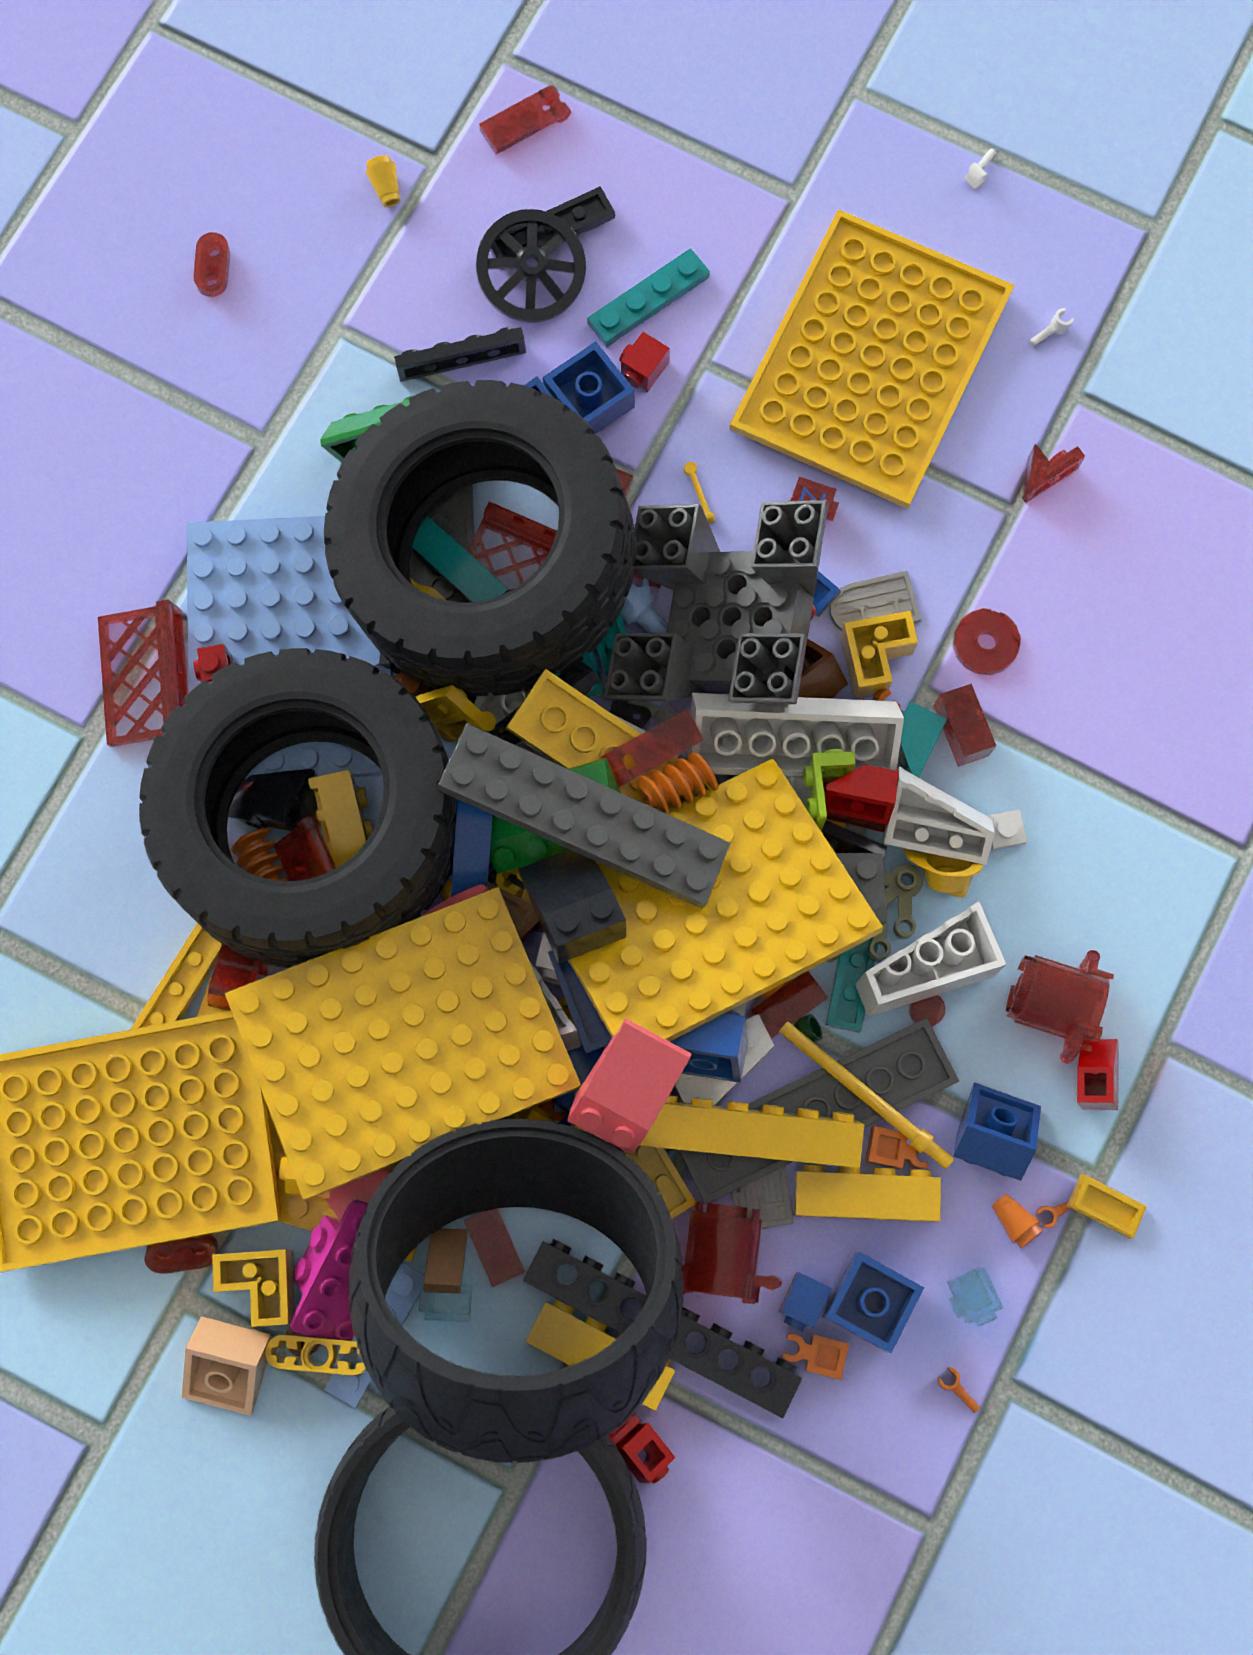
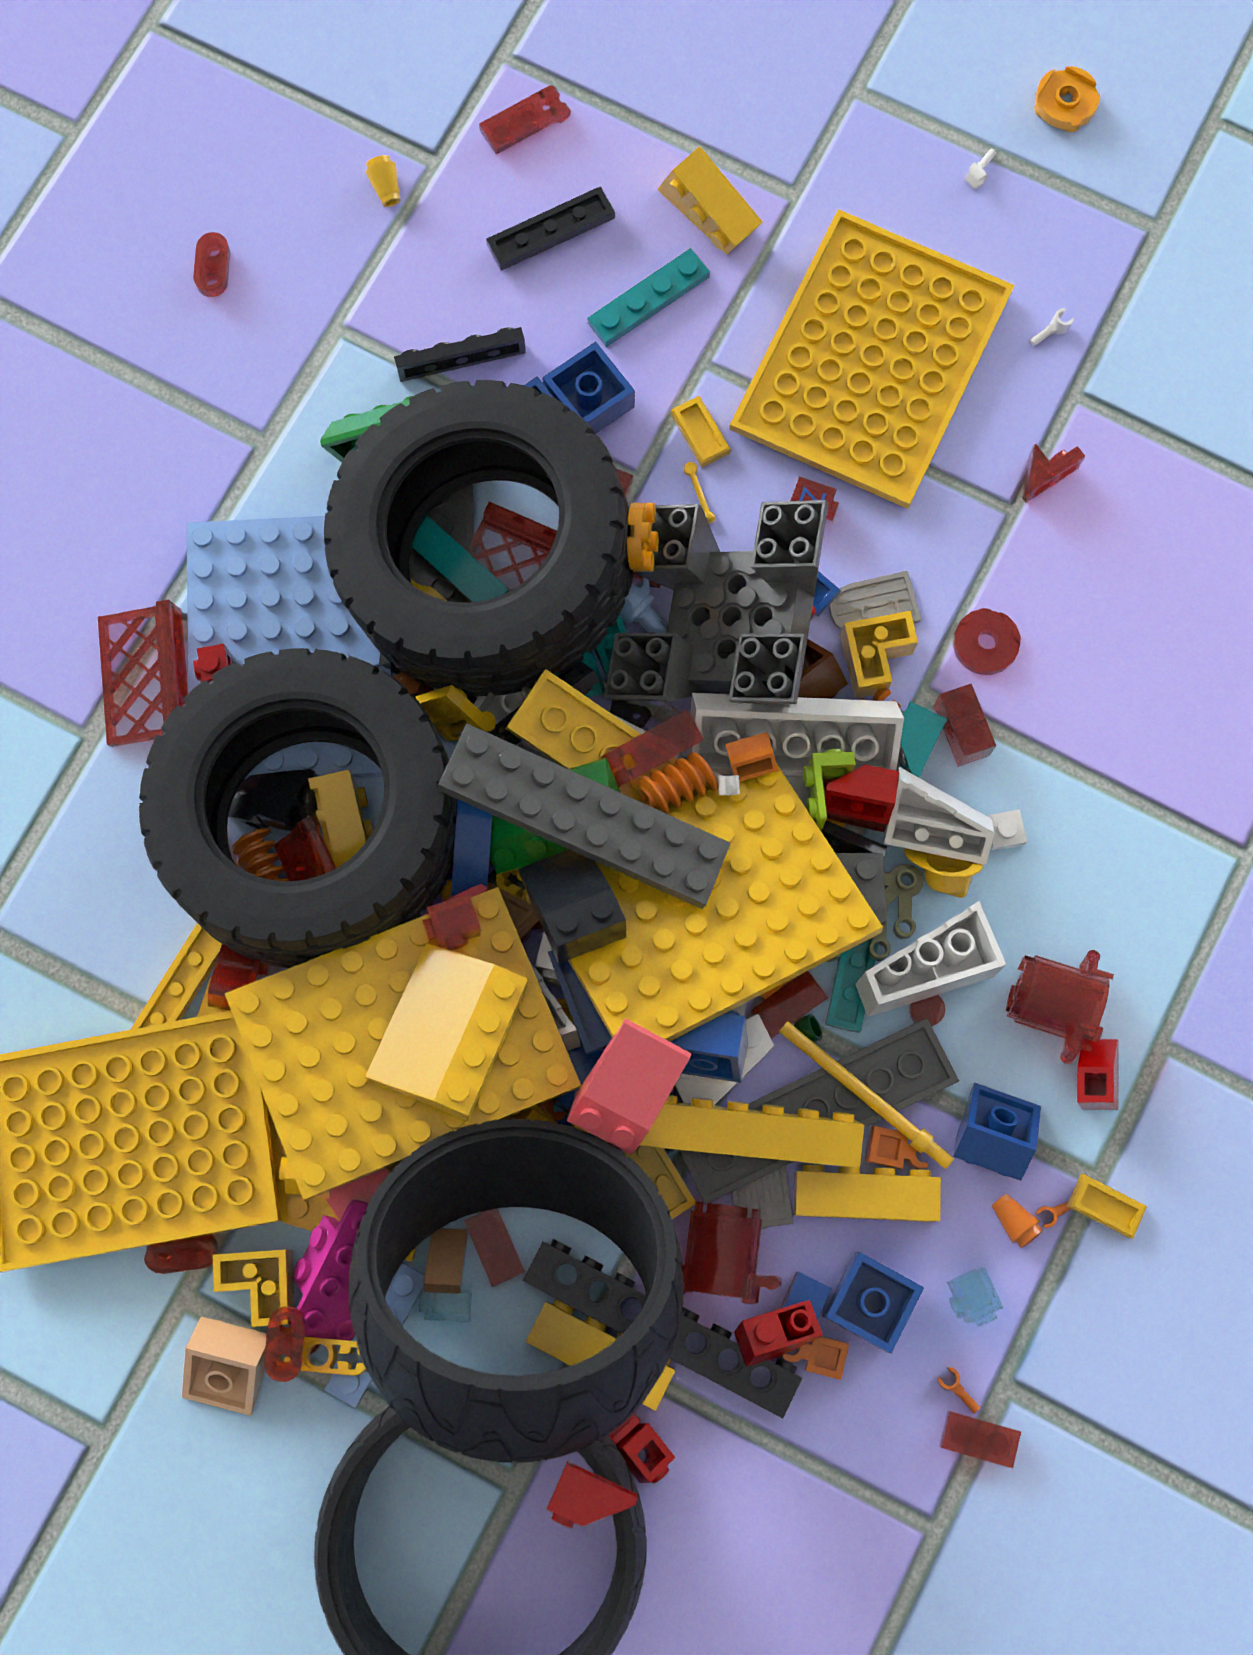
(284, 1341): none -> clear red plate
(447, 1030): none -> yellow slope
(452, 923): none -> clear red brick
(526, 273): black wheel -> none
(587, 1497): none -> red slope
(642, 539): none -> light orange plate
(644, 361): red brick -> none
(700, 431): none -> yellow tile
(710, 201): none -> yellow wedge
(728, 784): none -> white hand
(752, 756): none -> orange piece
(777, 1332): none -> red slope
(980, 1439): none -> clear red plate
(1061, 113): none -> light orange plate

